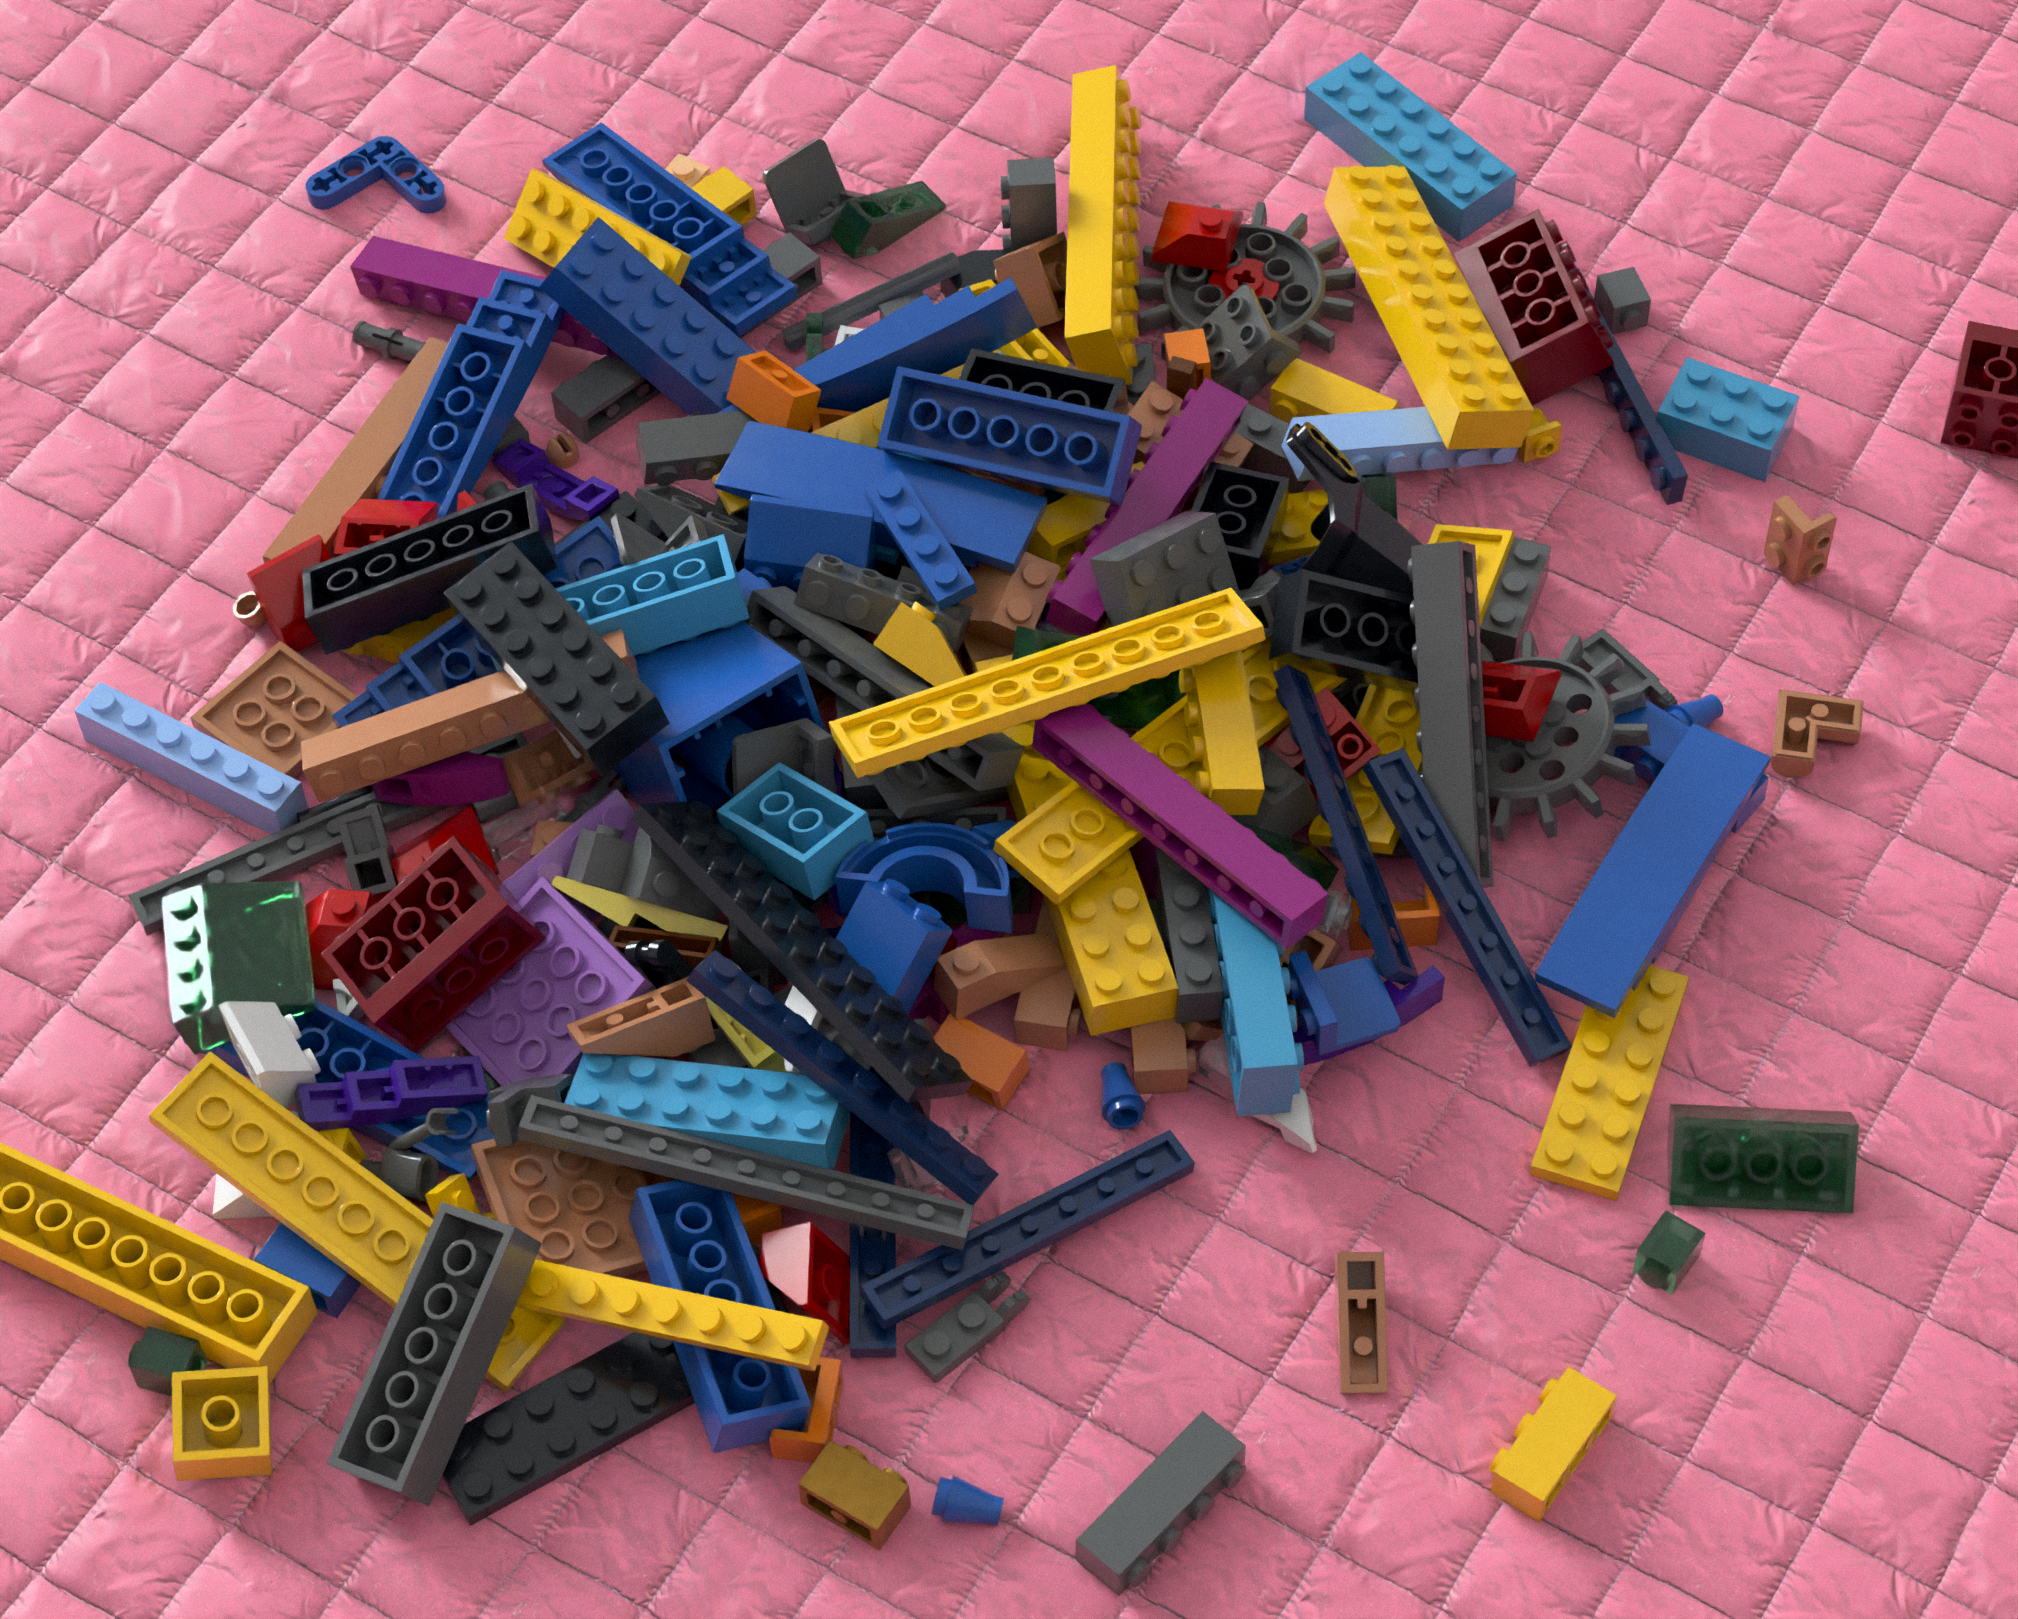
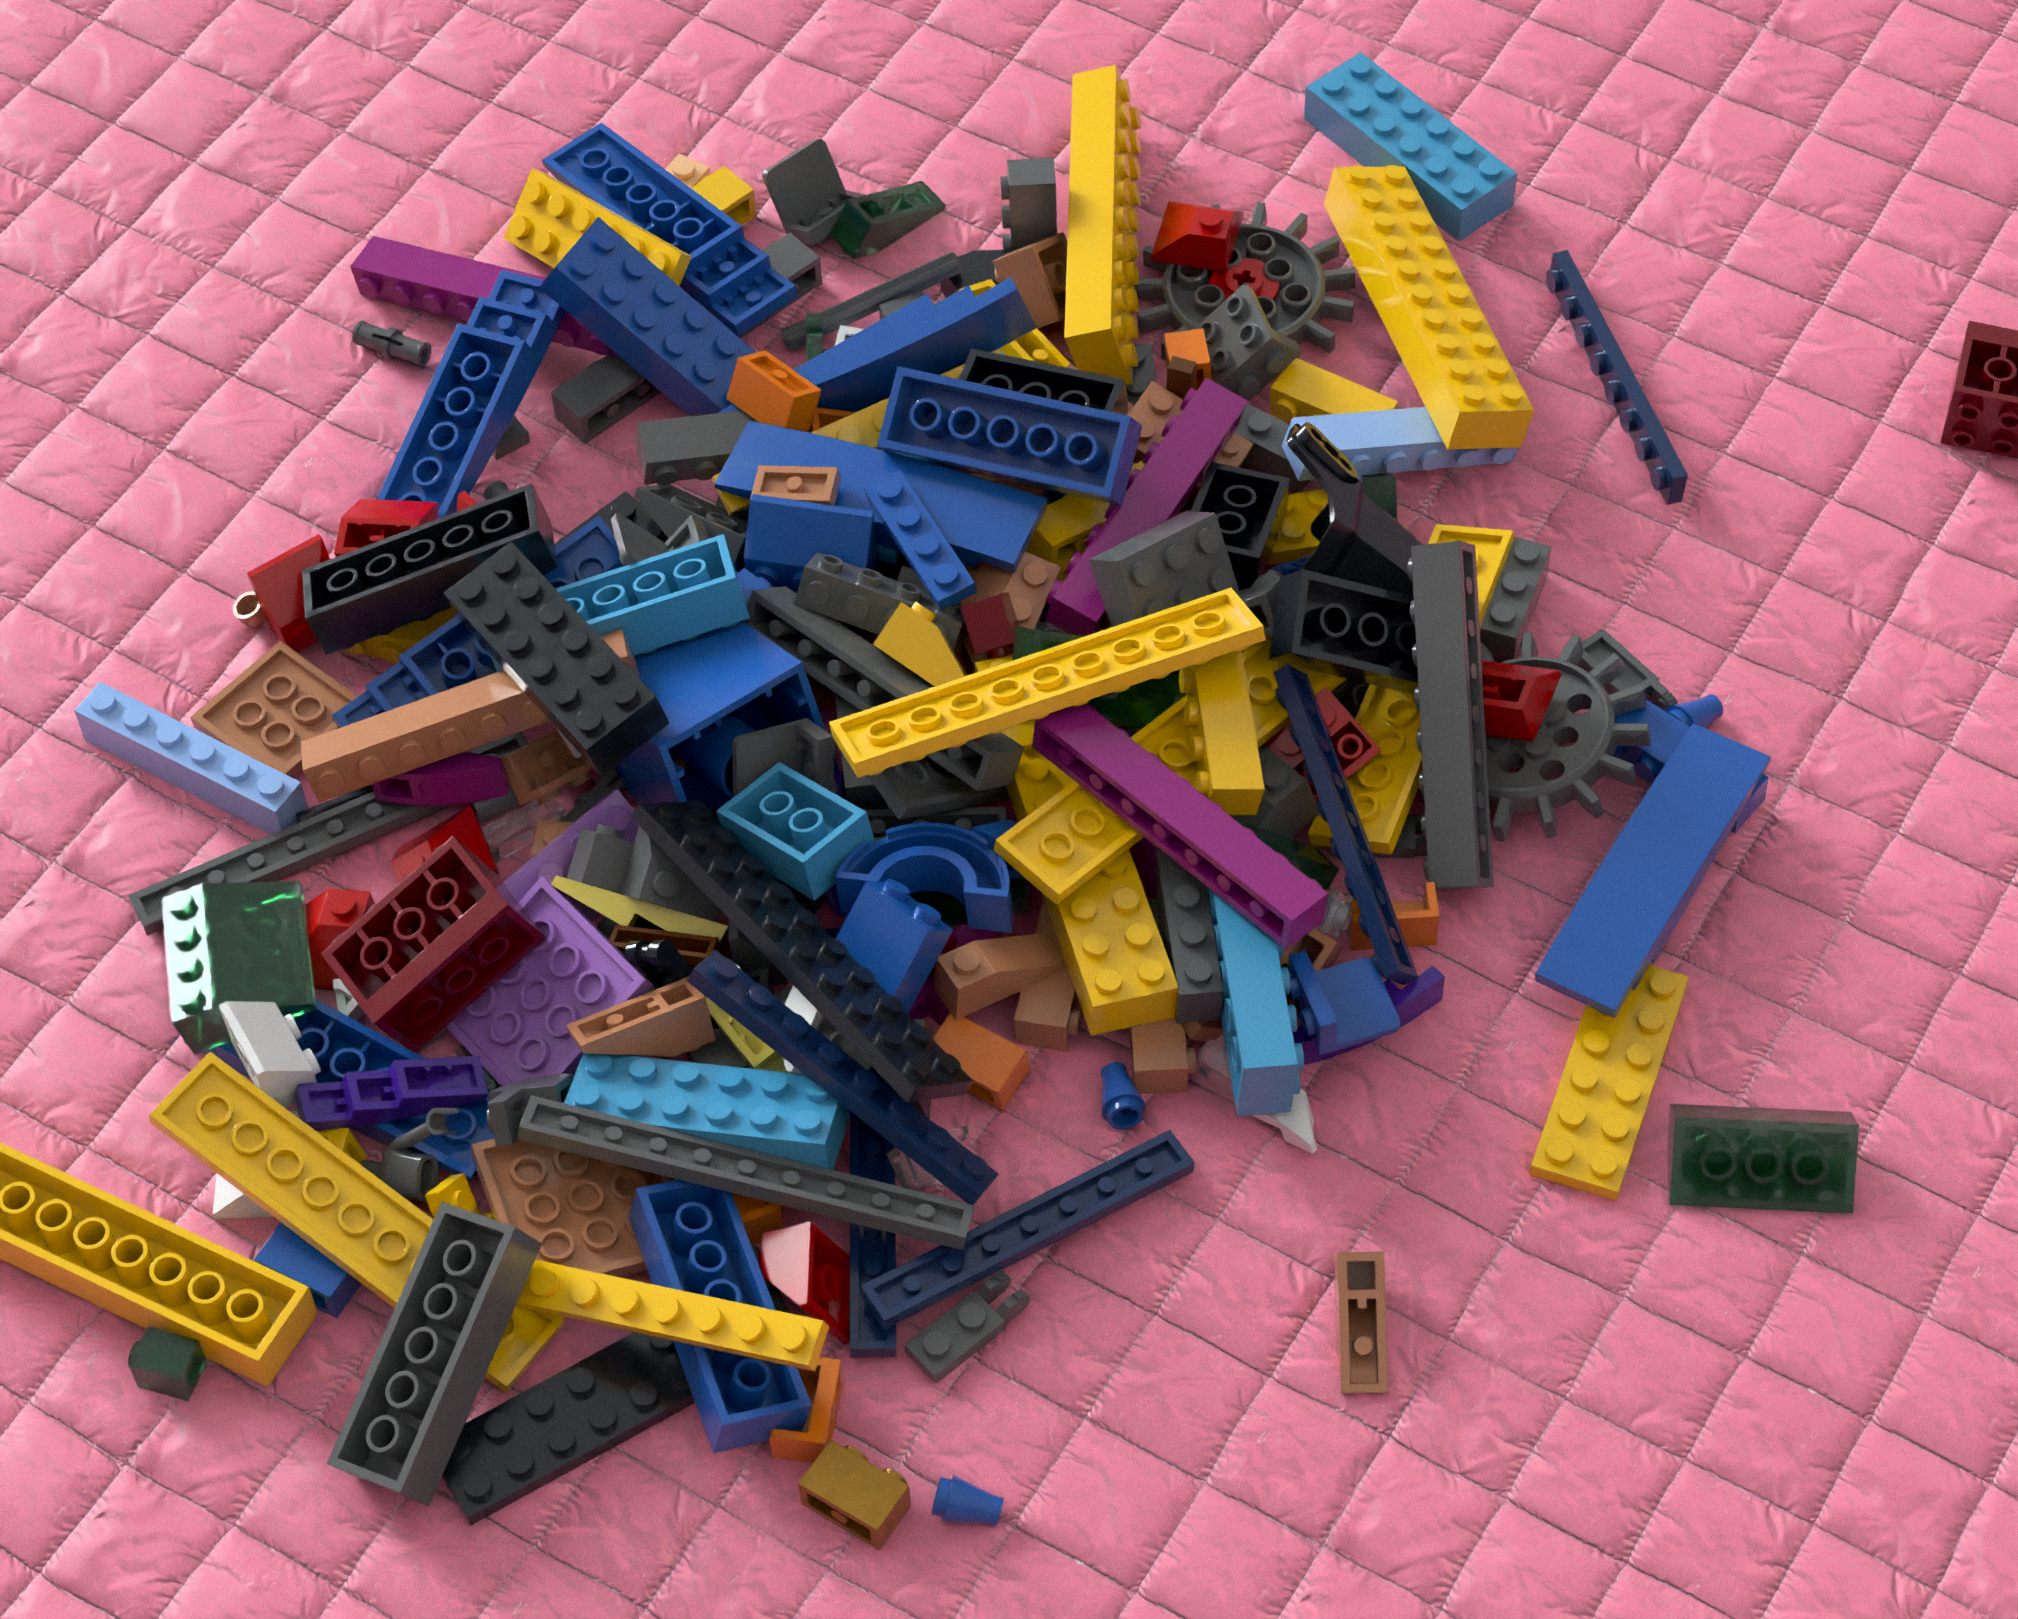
(221, 1423): yellow brick -> none
(364, 461): nougat brick -> none
(367, 850): dark grey brick -> none
(378, 159): blue beam -> none
(556, 488): dark purple slope -> none
(557, 455): nougat hinge -> none
(798, 483): none -> nougat plate
(991, 625): none -> dark red brick
(1161, 1504): dark grey brick -> none
(1467, 907): dark blue plate -> none
(1537, 305): dark red brick -> none
(1541, 438): yellow bracket -> none
(1551, 1443): yellow brick -> none
(1622, 300): dark grey brick -> none
(1668, 1252): clear green brick -> none
(1727, 418): dark azure brick -> none
(1796, 542): nougat bracket -> none
(1803, 720): nougat brick -> none

